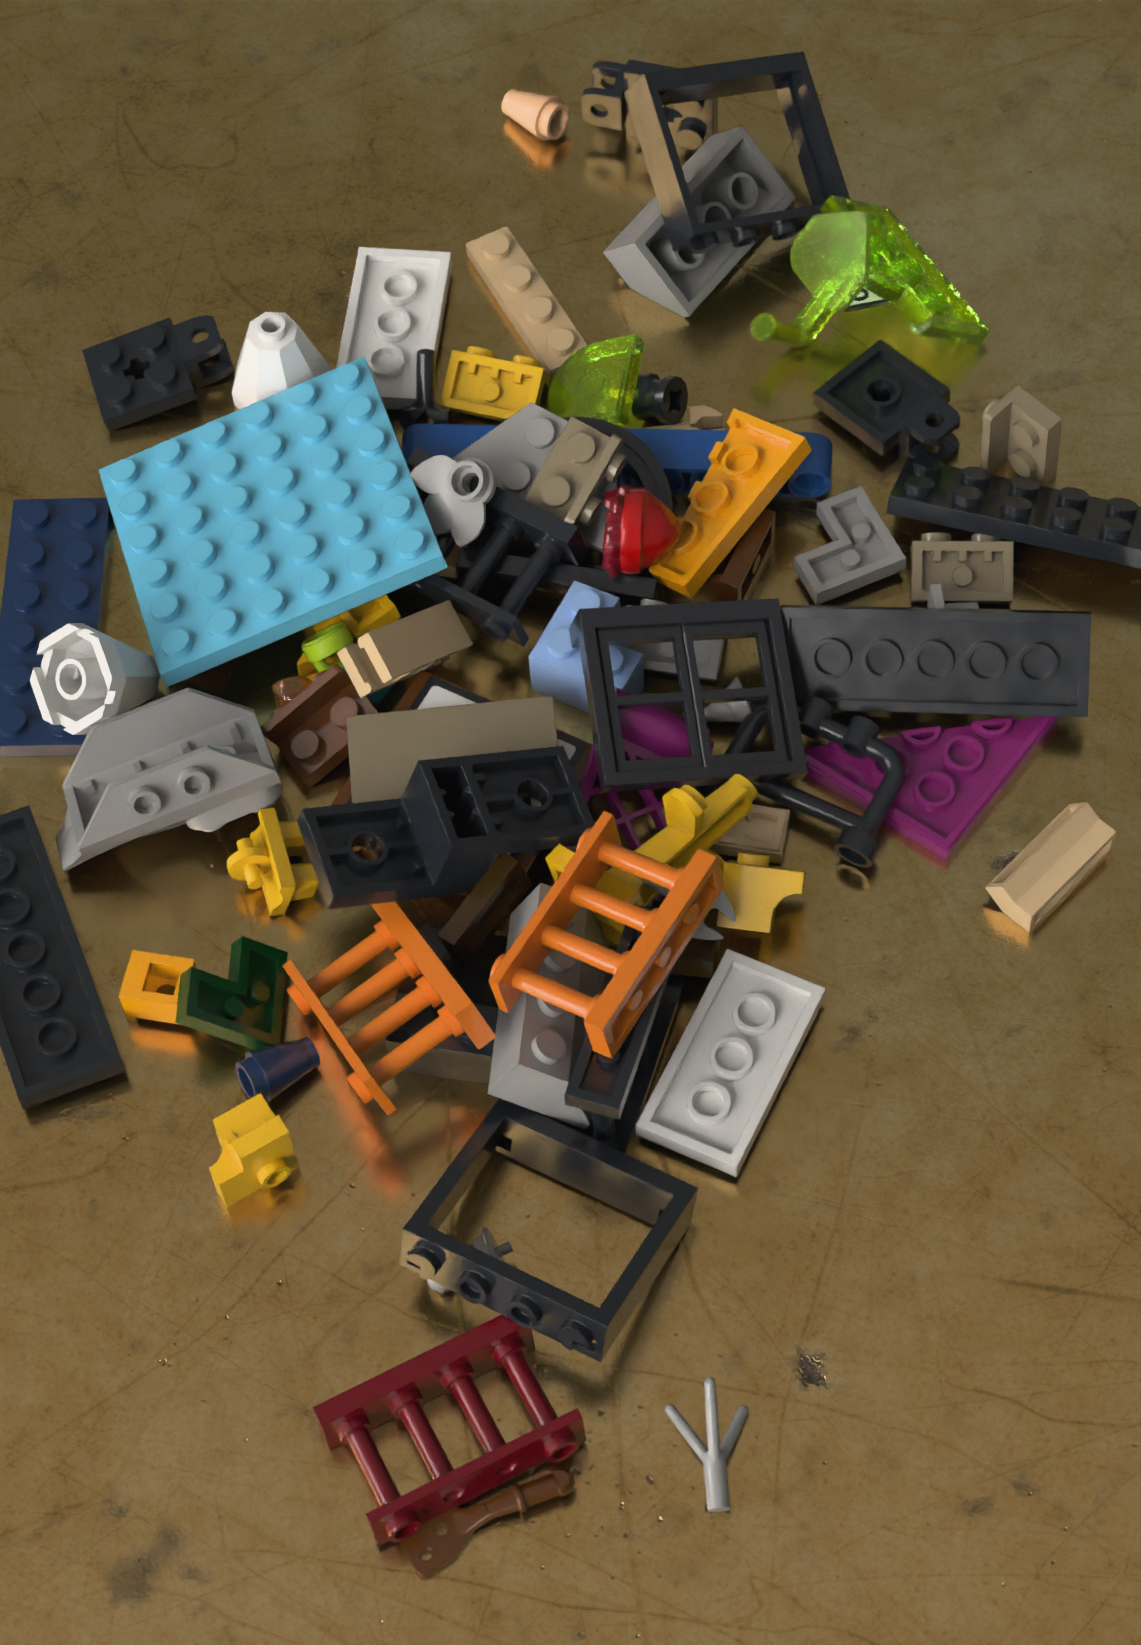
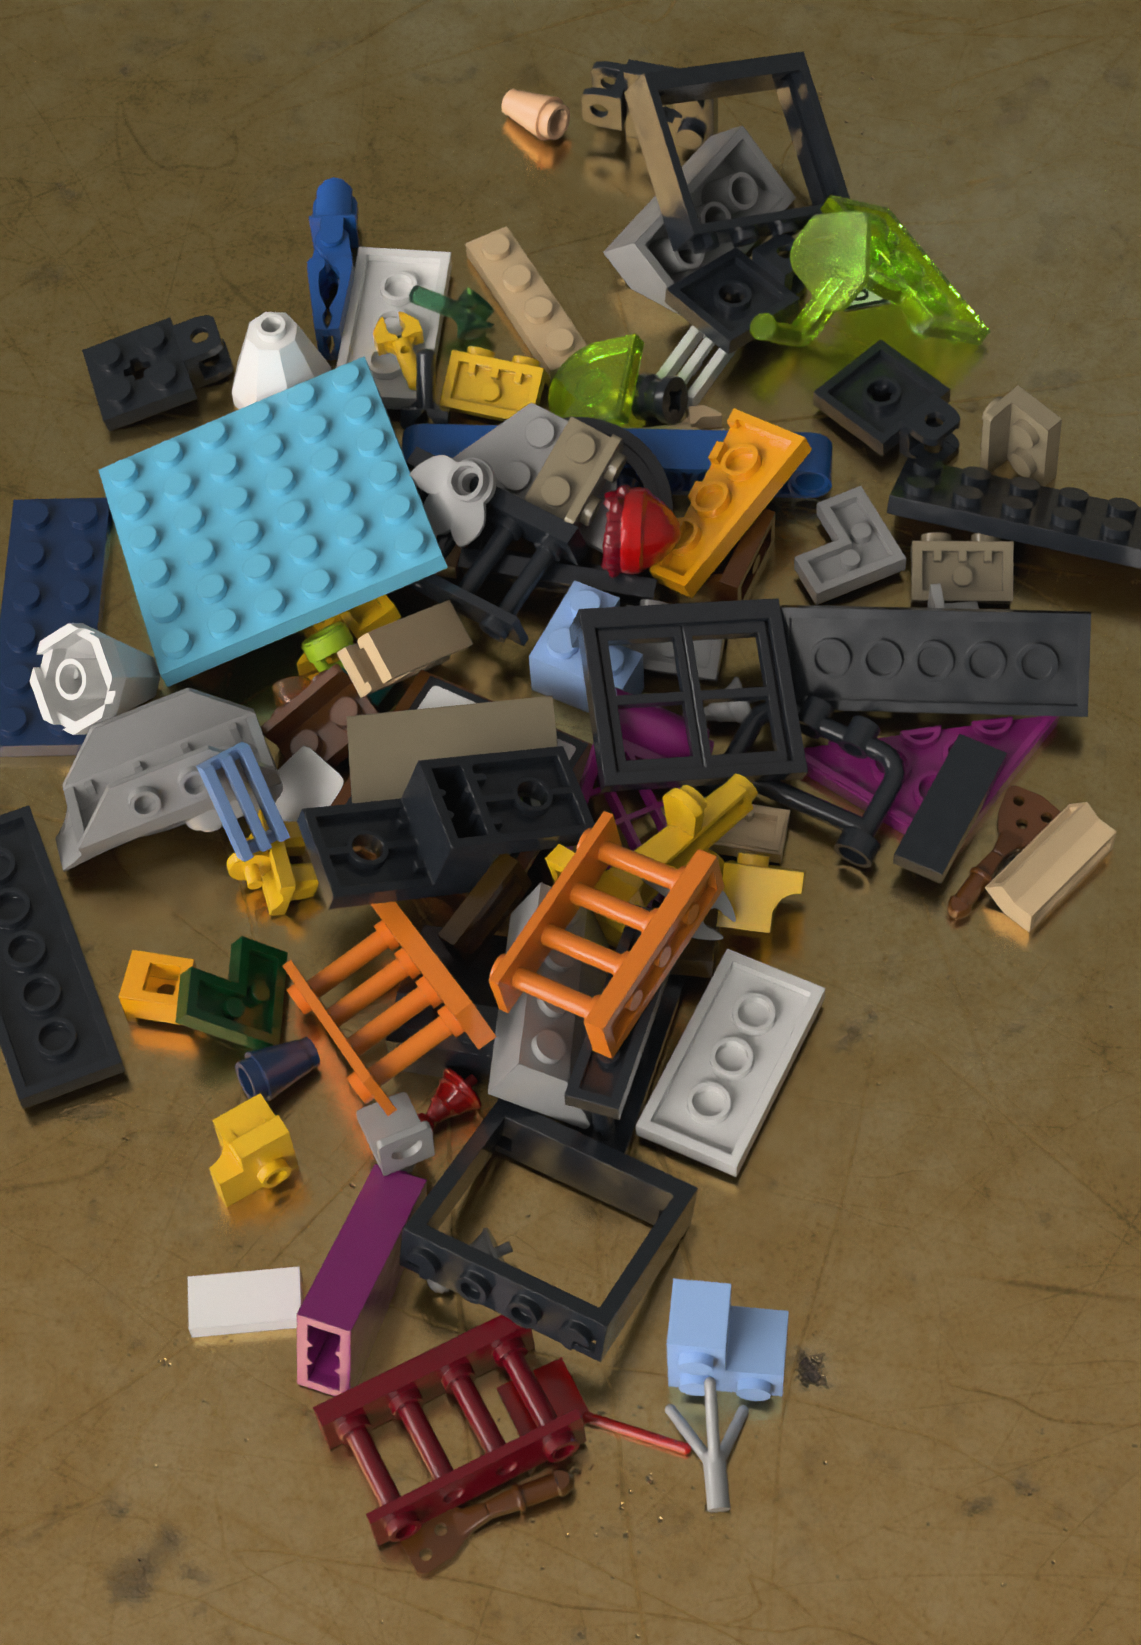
(244, 1301): none -> white tile
(262, 839): none -> medium blue tile
(306, 784): none -> white sticker
(333, 235): none -> blue arm
(355, 1284): none -> magenta slope
(396, 1139): none -> light grey bracket
(401, 347): none -> yellow bar
(451, 1098): none -> red piece
(468, 311): none -> clear green bar
(566, 1397): none -> red piece
(709, 373): none -> white tile
(726, 1342): none -> light blue brick
(761, 284): none -> black plate
(950, 808): none -> black tile
(1010, 840): none -> reddish brown piece

